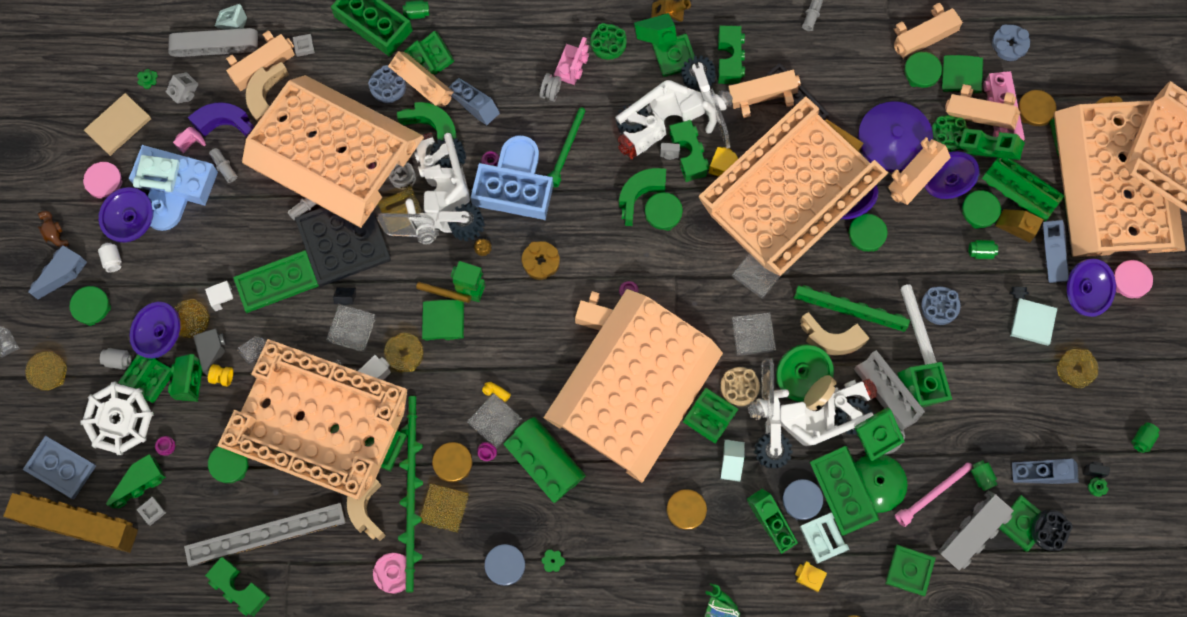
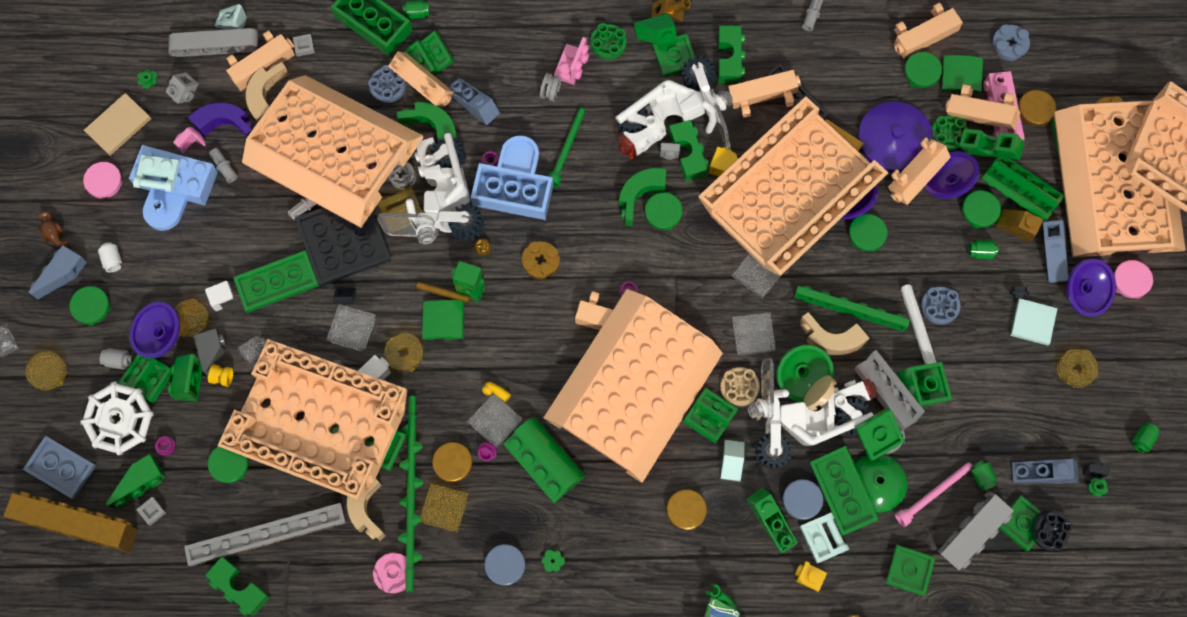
(120, 208): dark purple dish -> none

